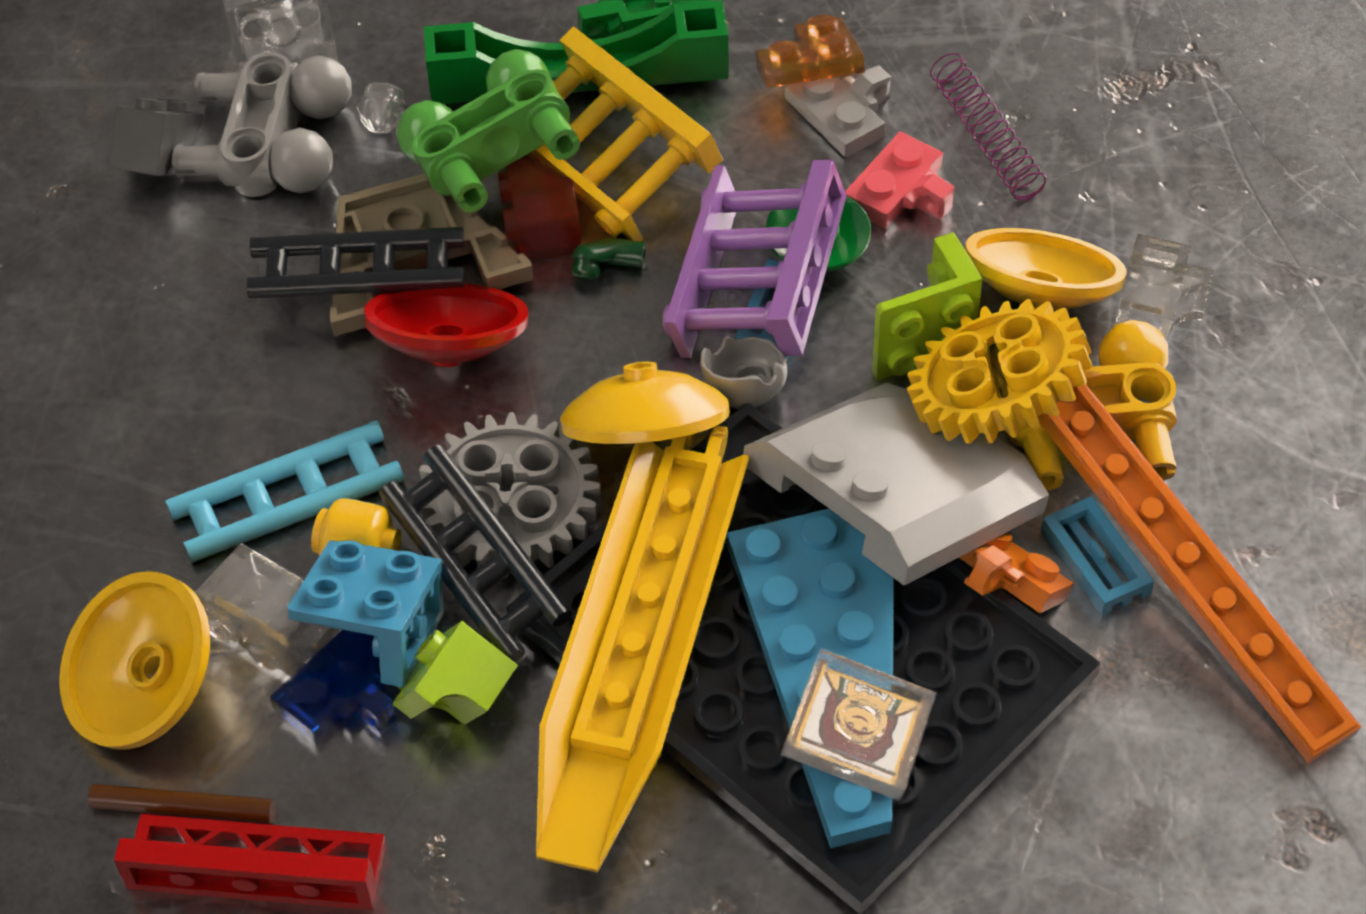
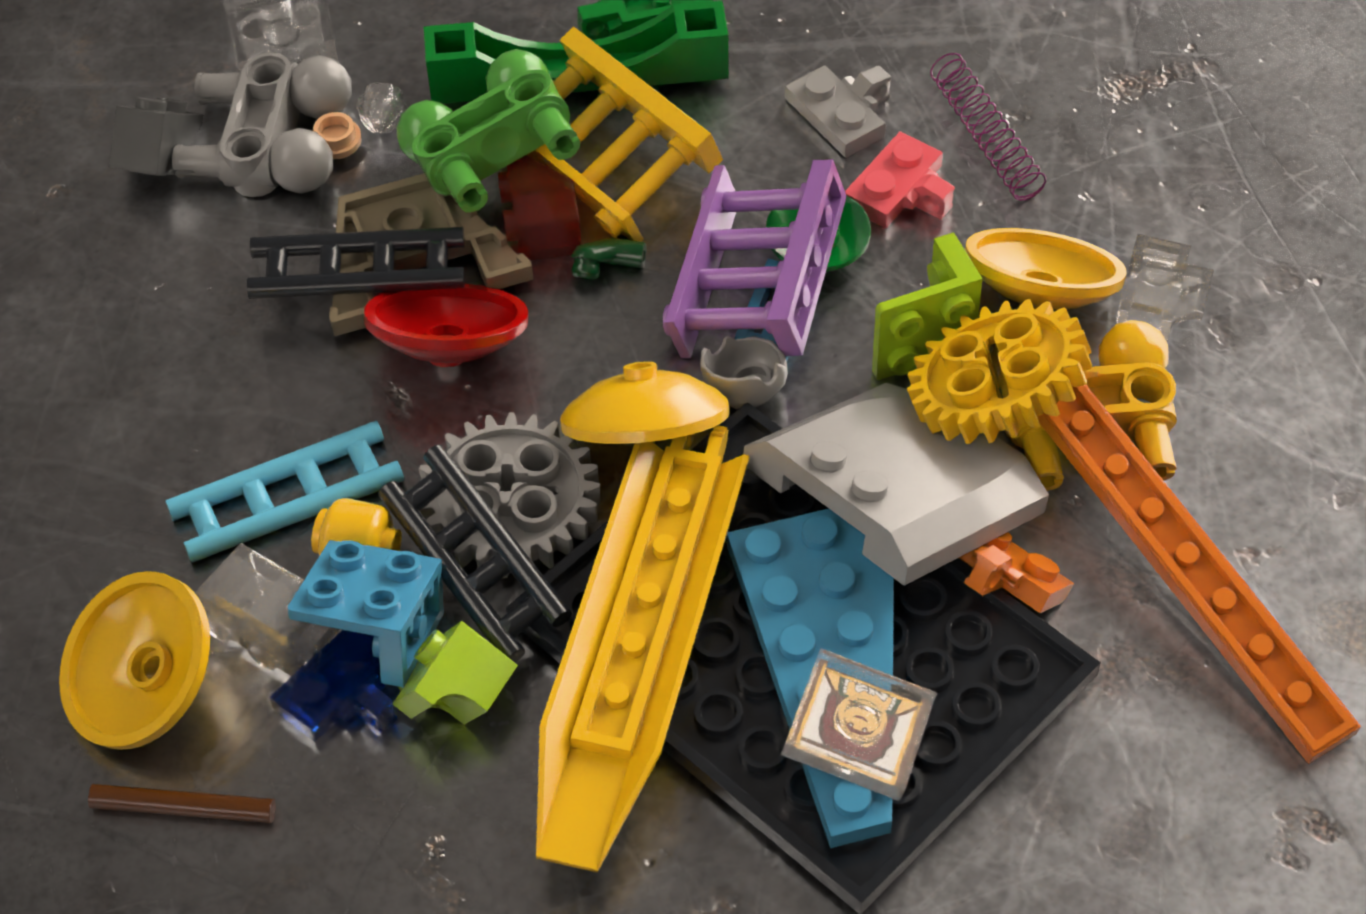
(252, 871): red fence -> none
(339, 133): none -> light nougat plate
(820, 51): clear orange plate -> none
(1103, 599): dark azure tile -> none

